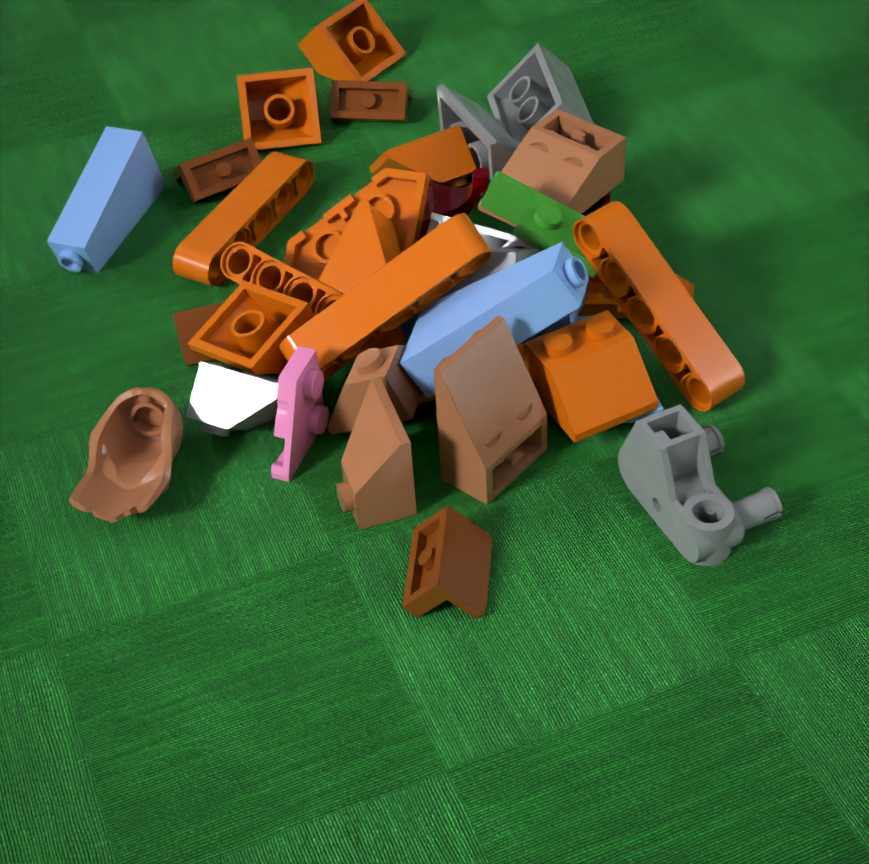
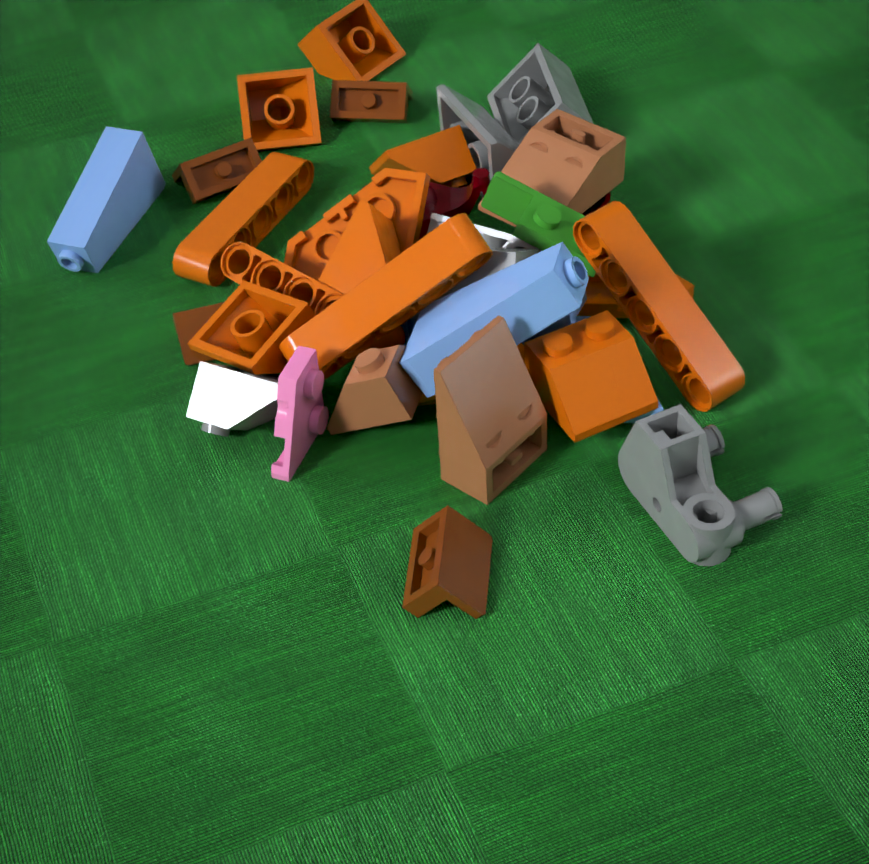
(130, 455): nougat hair -> none
(377, 464): nougat slope -> none

